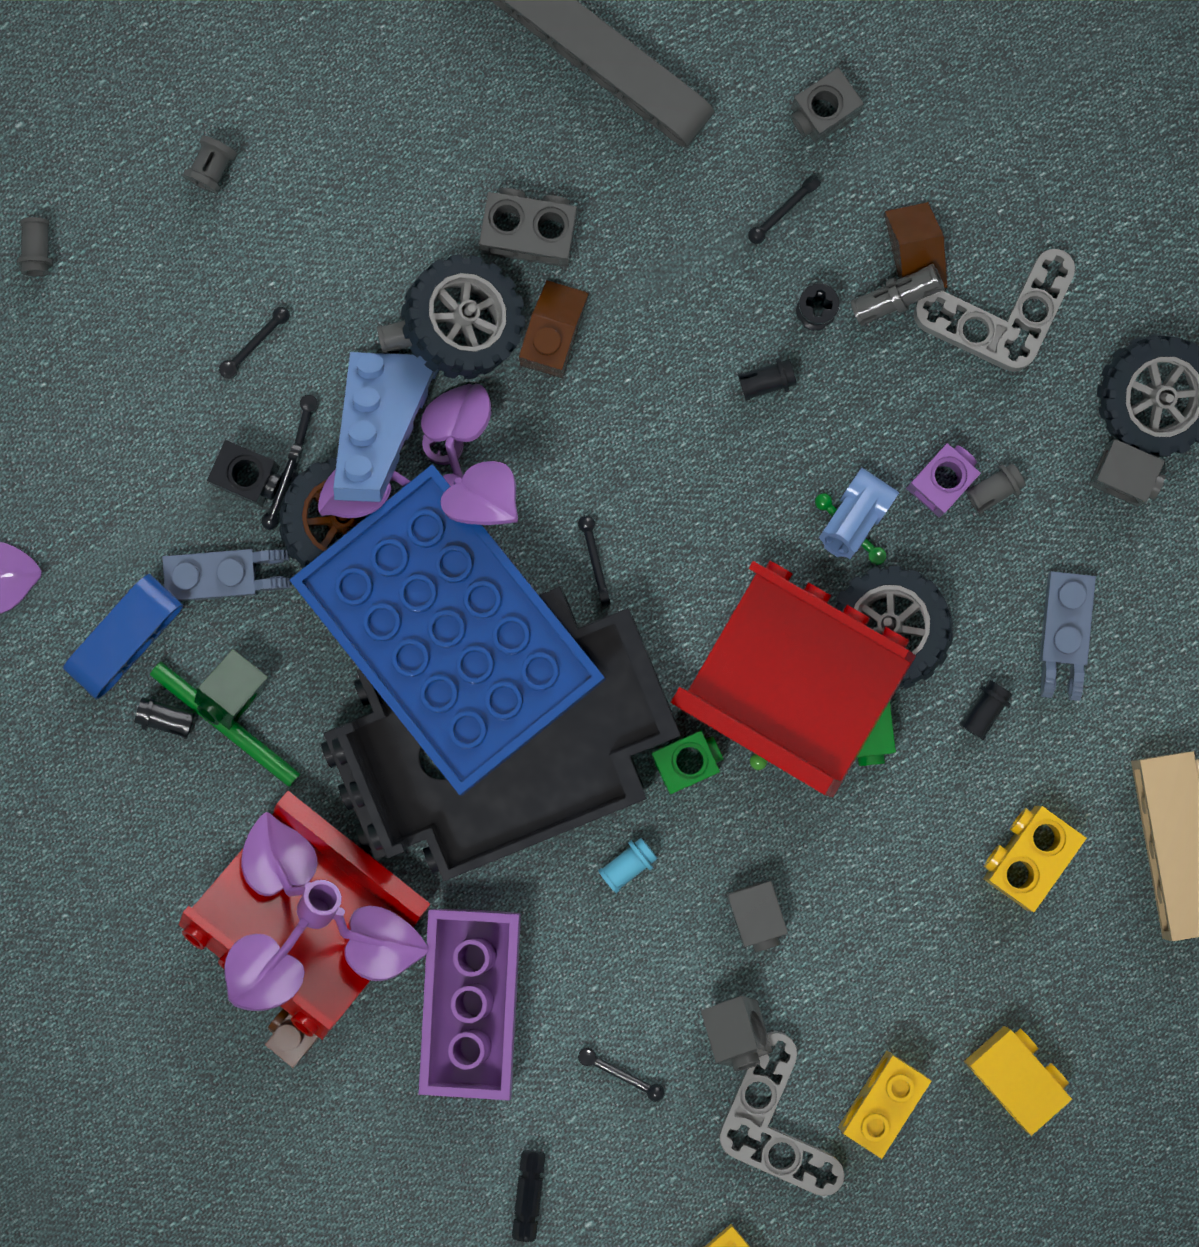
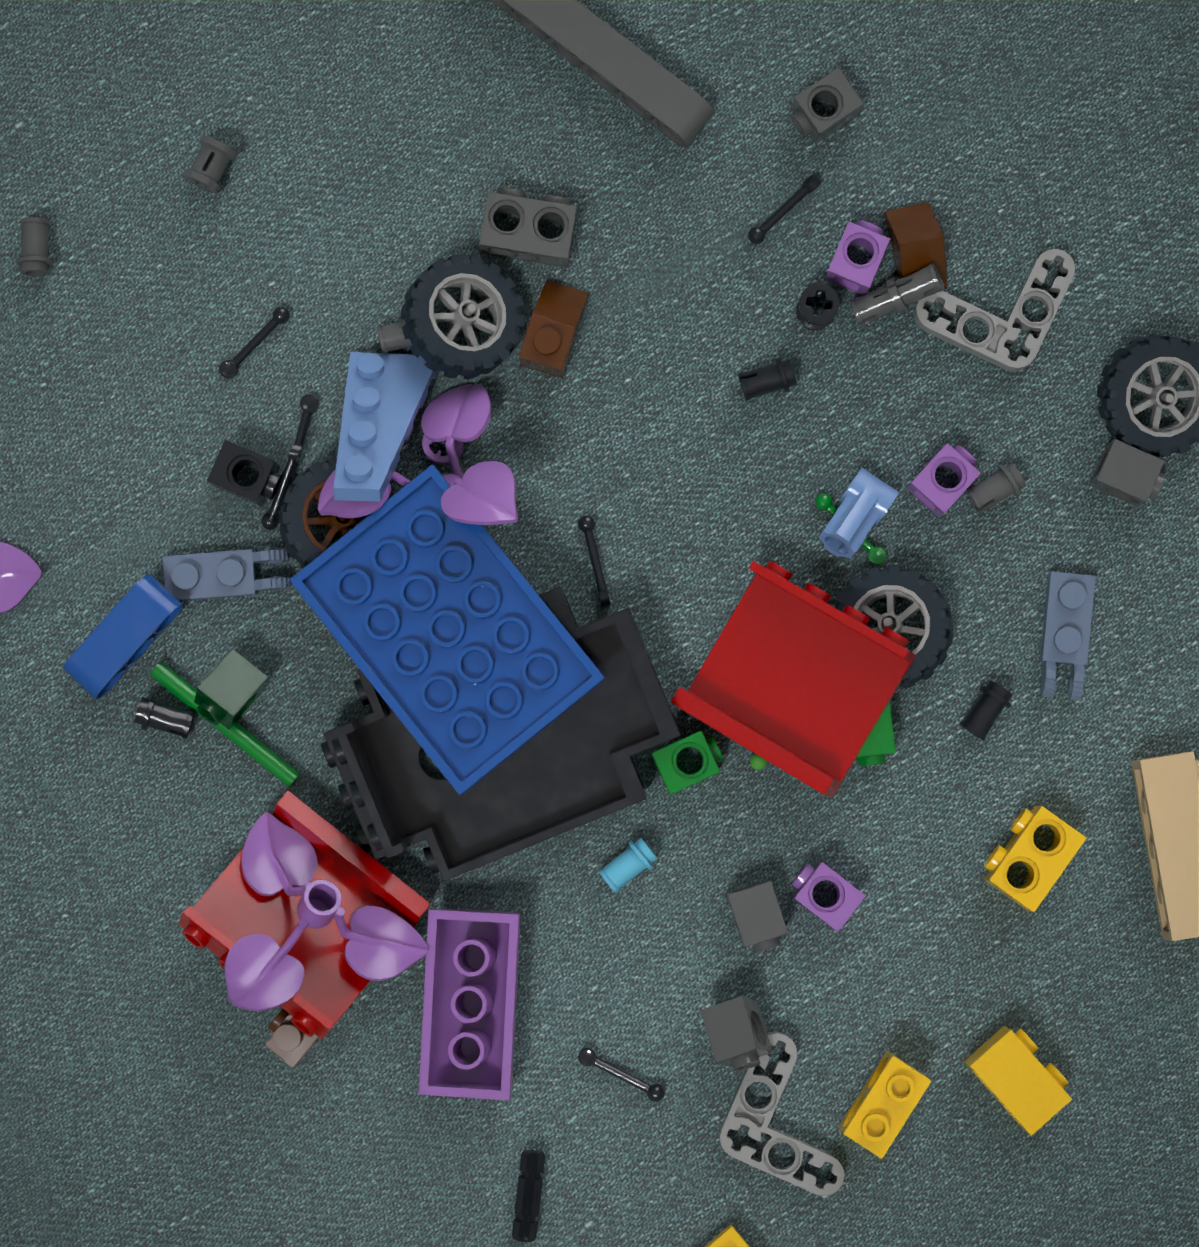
(841, 908): none -> medium lavender brick
(851, 275): none -> medium lavender brick

